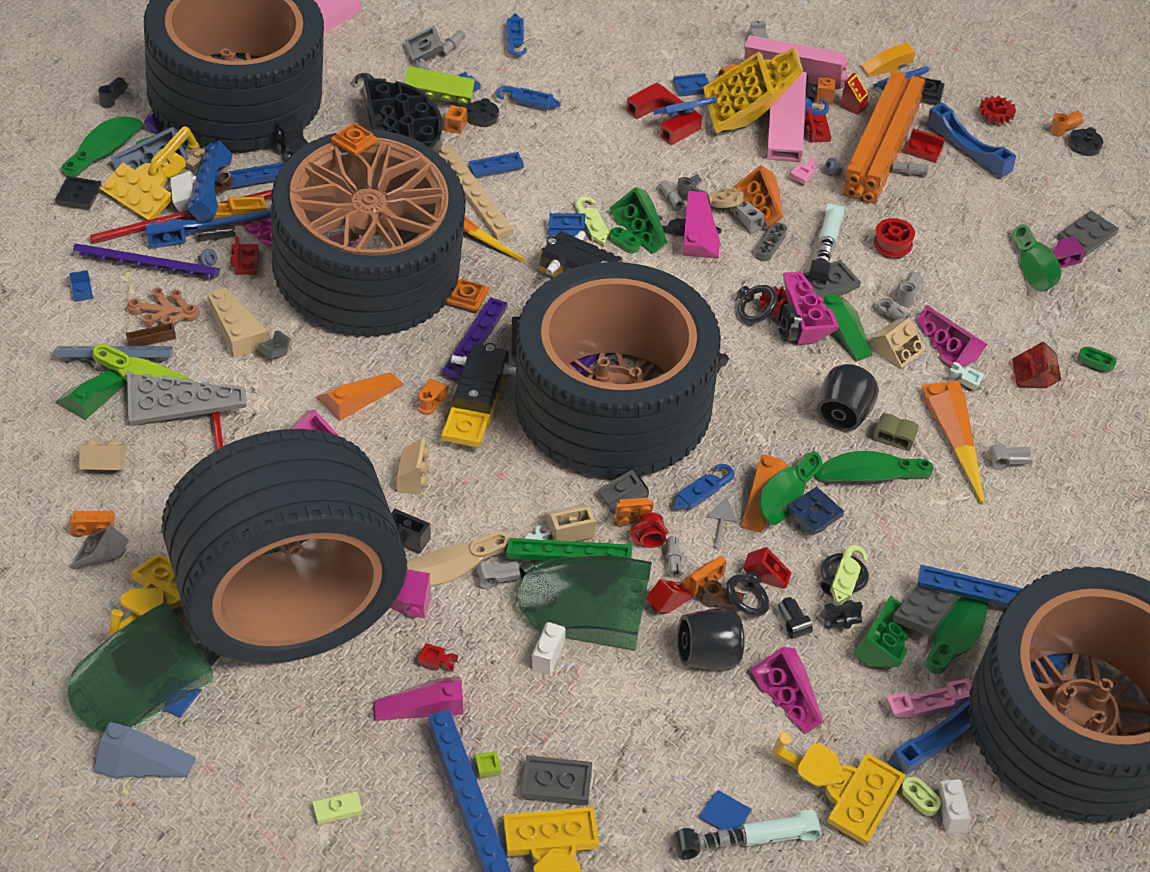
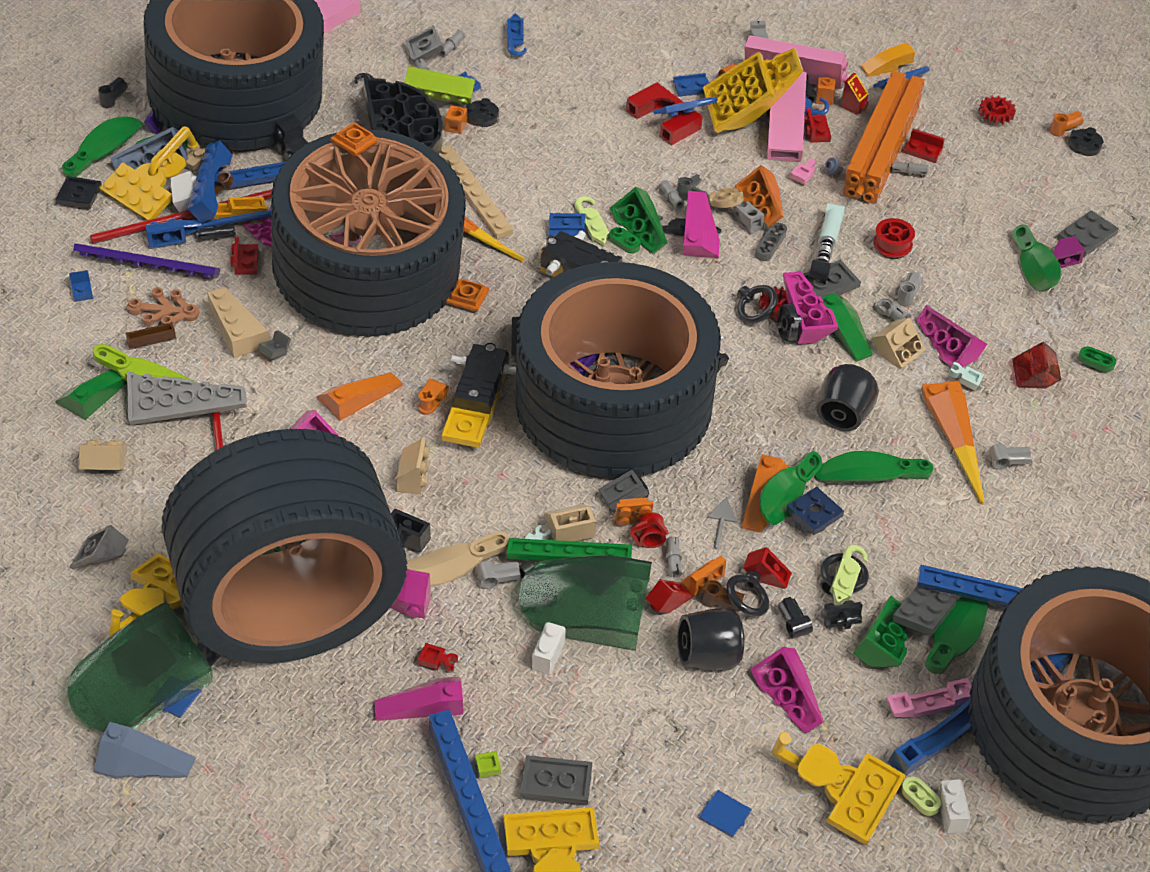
(90, 521): orange bracket -> none
(143, 352): sand blue plate -> none
(208, 257): sand blue plate -> none
(337, 808): yellowish green plate -> none
(477, 334): dark purple plate -> none
(495, 164): blue plate -> none
(529, 97): blue plate -> none
(703, 488): blue plate -> none
(802, 826): piece -> none
(896, 432): olive brick -> none
(932, 91): black piece -> none
(945, 122): blue arch -> none

